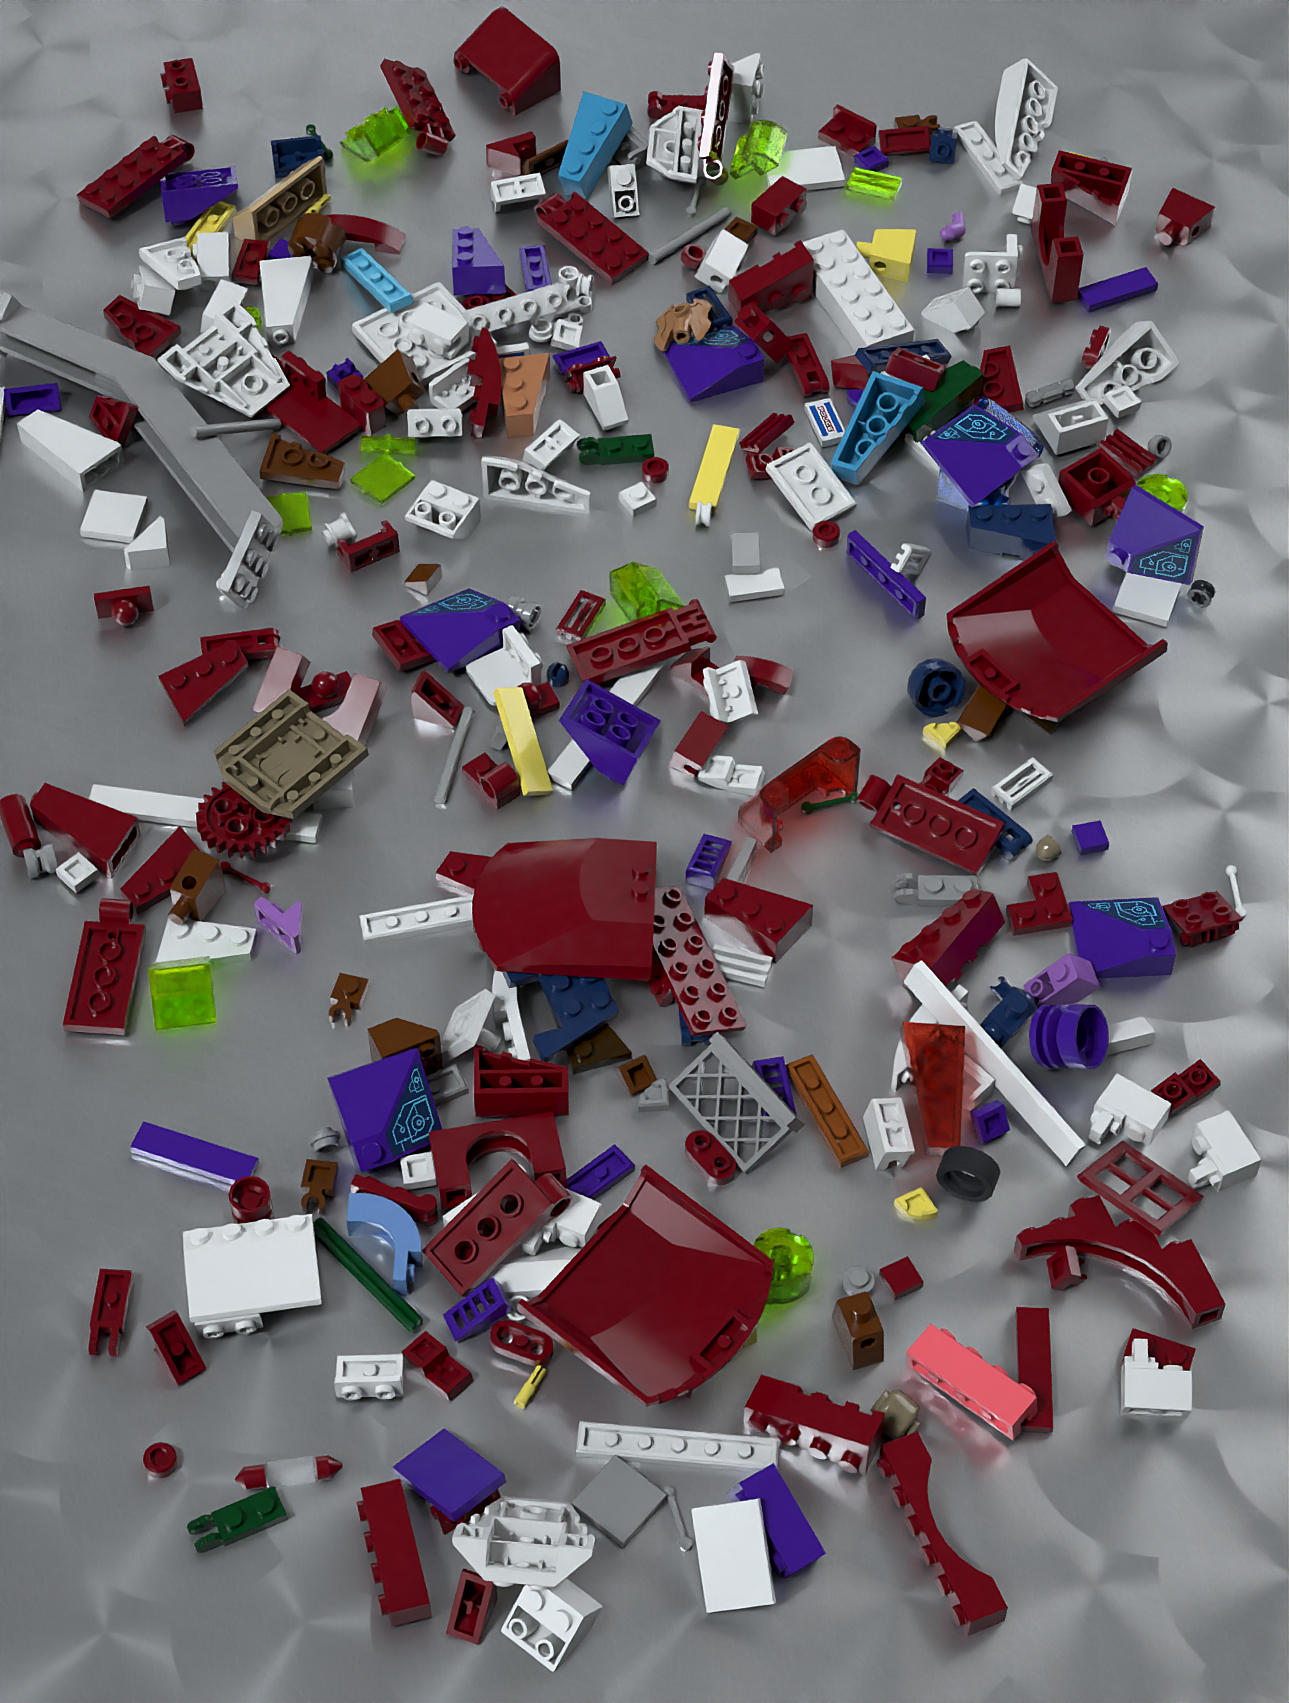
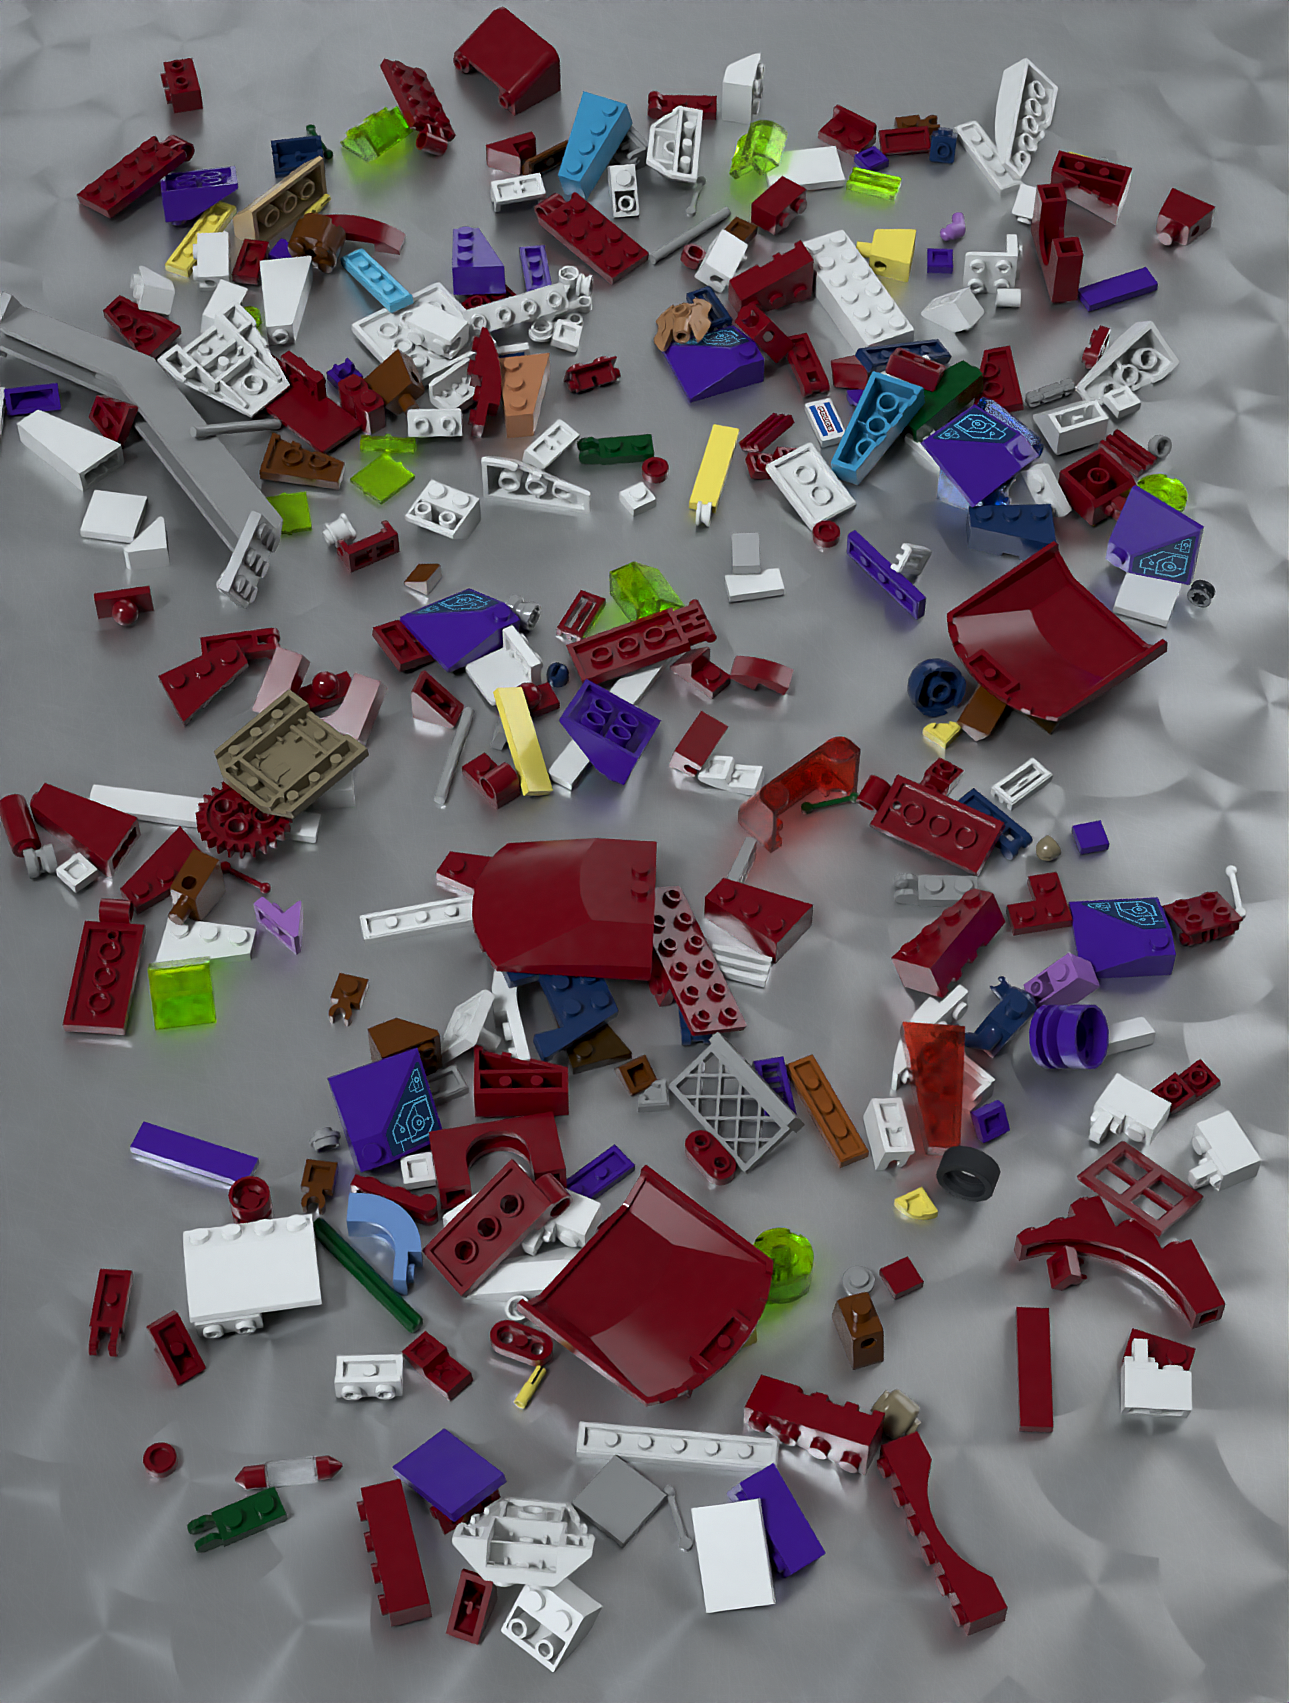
(173, 263): white wing -> none
(492, 1312): dark purple slope -> none
(583, 355): dark purple tile -> none
(605, 397): white slope -> none
(704, 877): dark purple slope -> none
(715, 117): hinge -> none
(730, 693): white bracket -> none
(972, 1381): coral brick -> none
(995, 1062): white tile -> none

